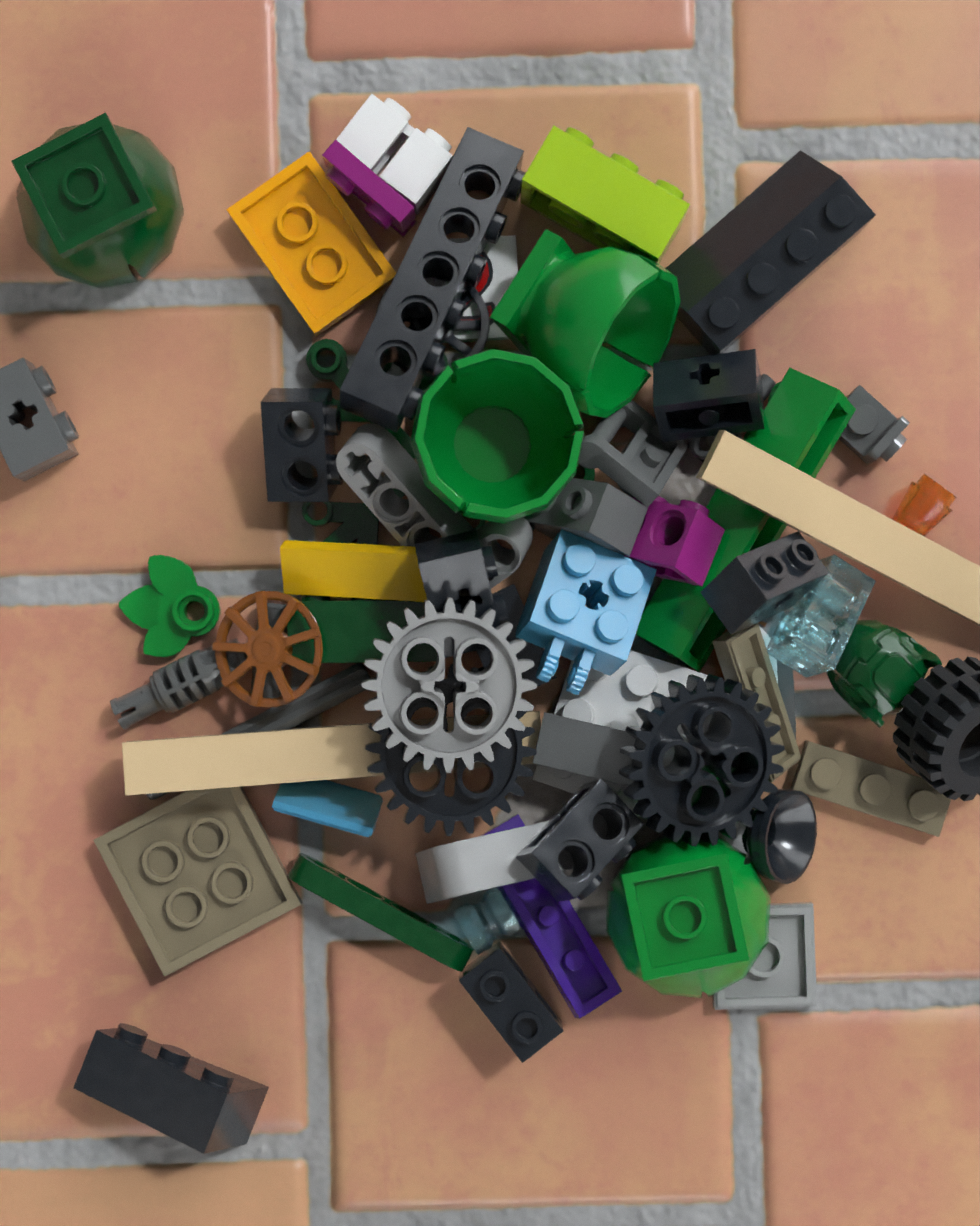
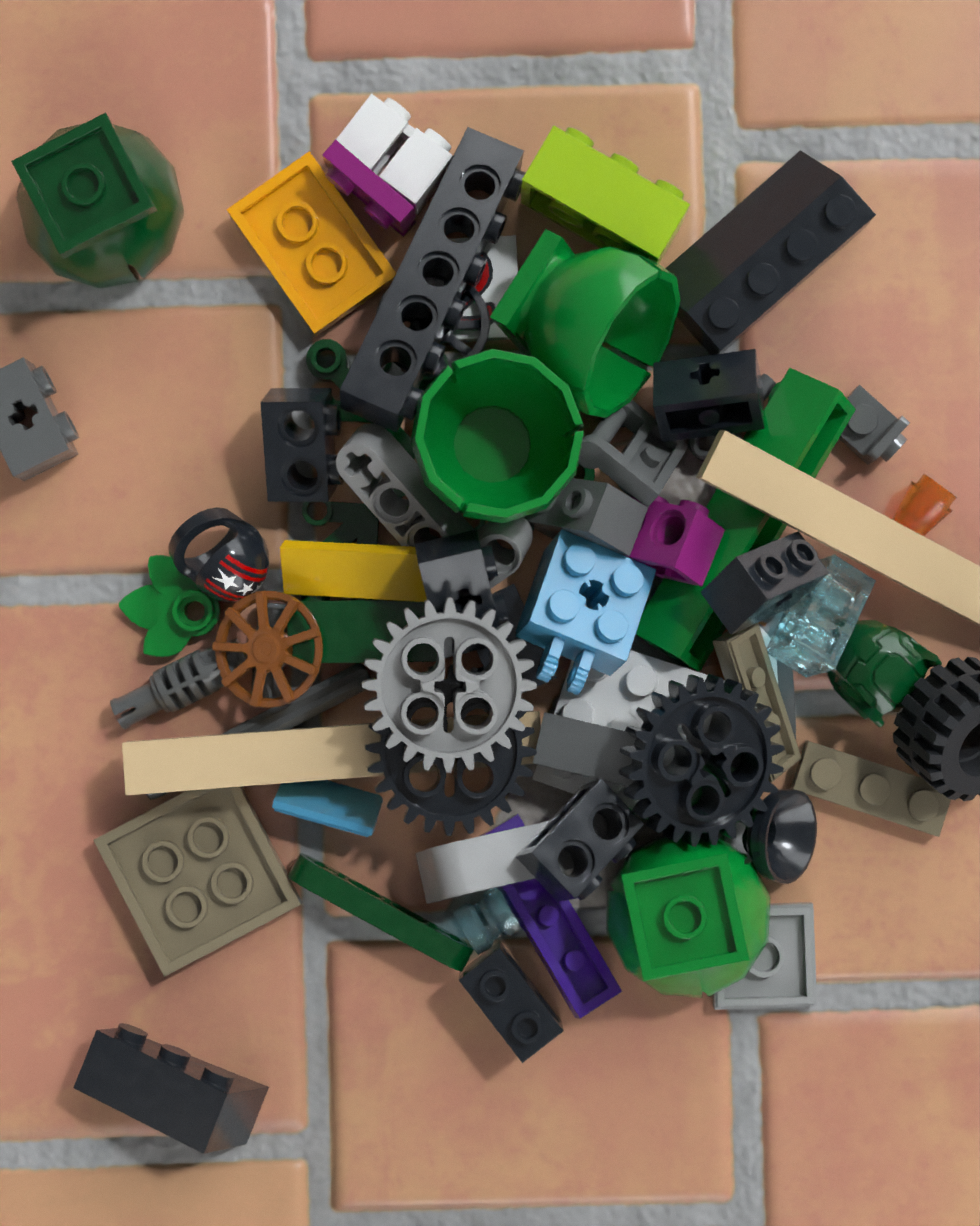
(230, 568): none -> black helmet

